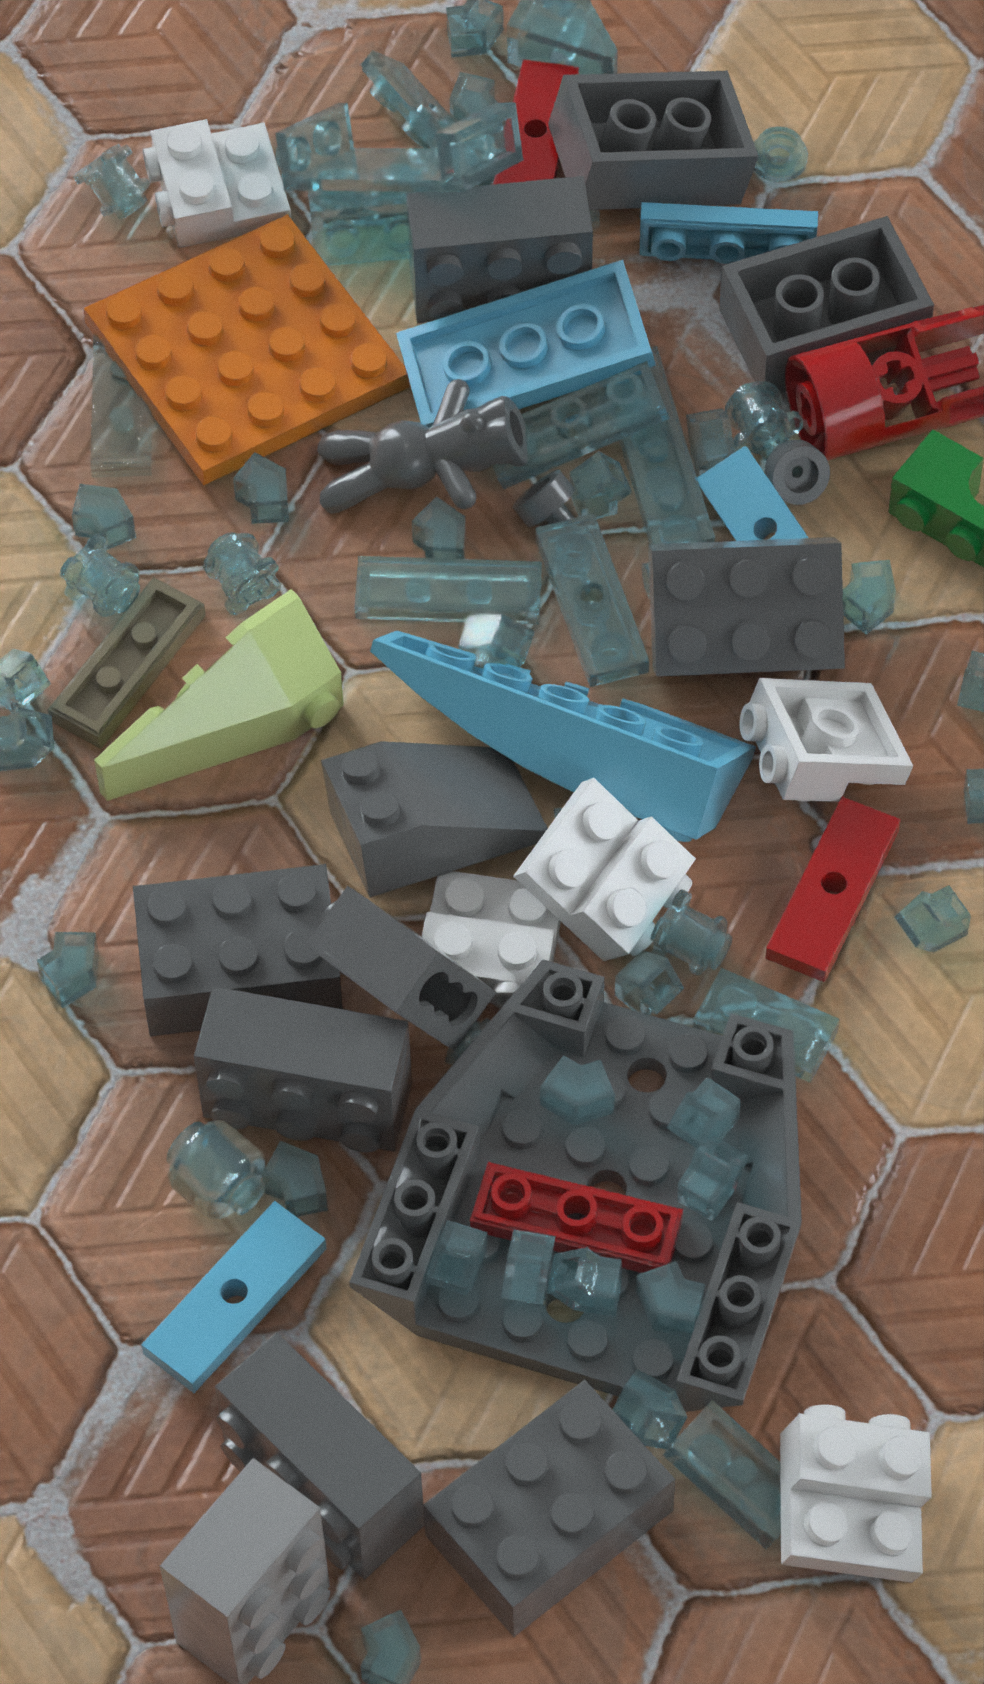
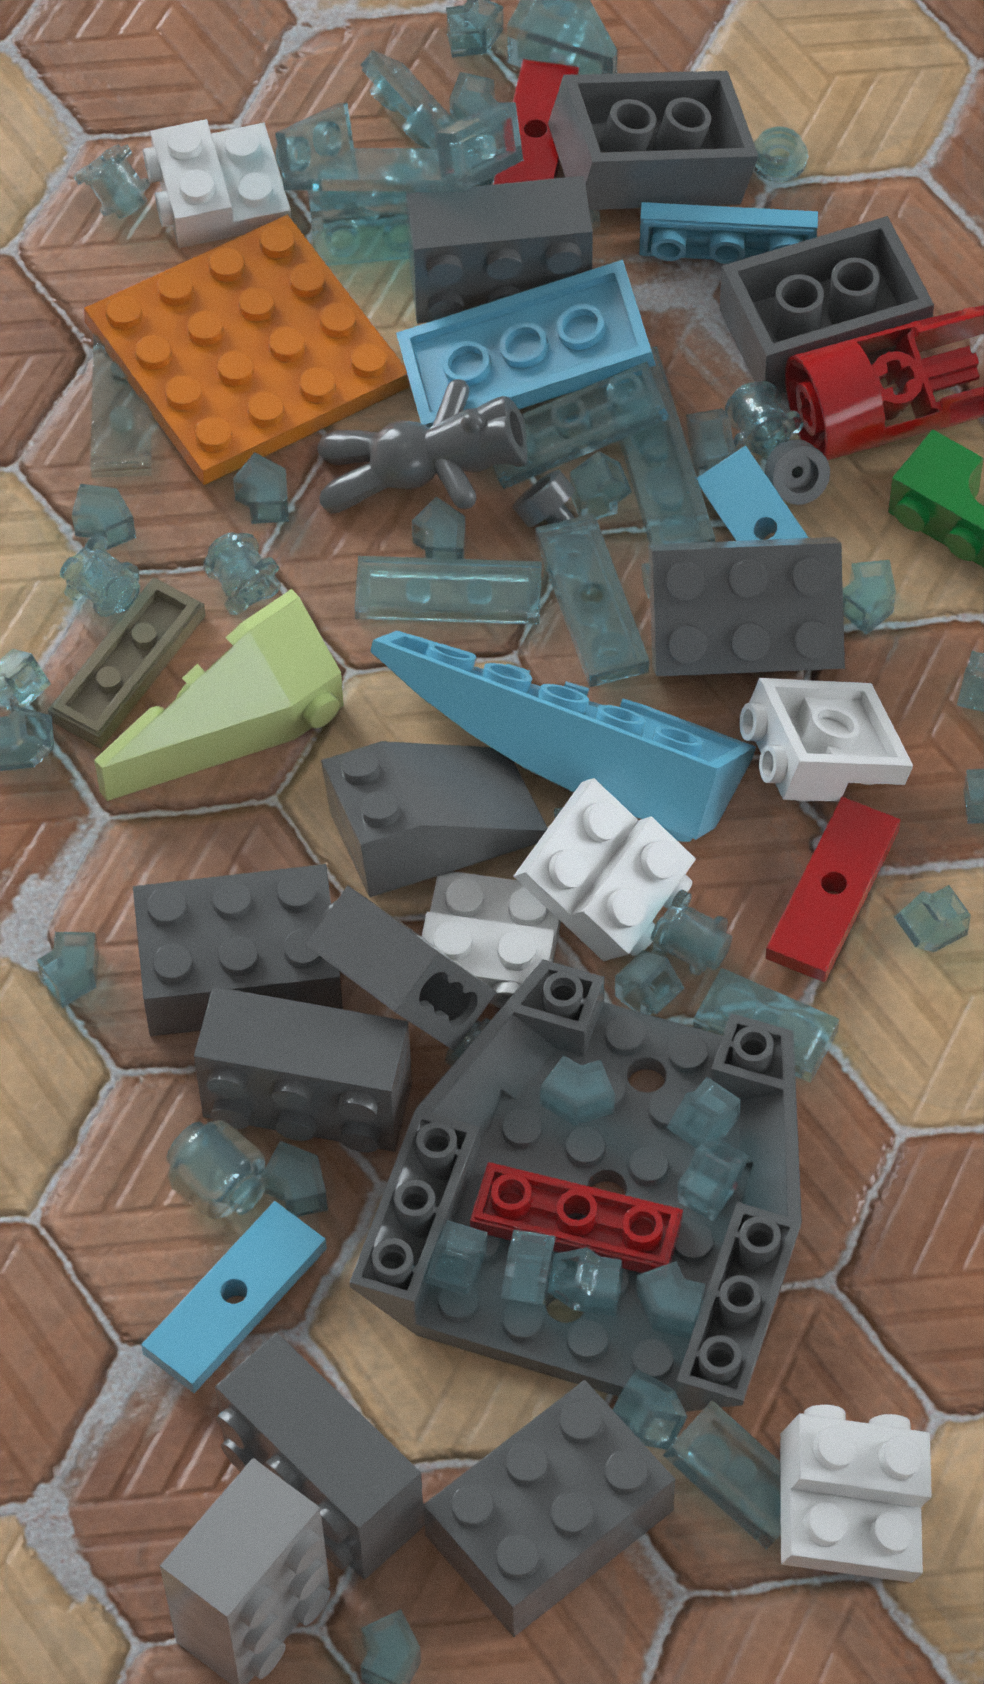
(496, 639): clear light blue piece -> none

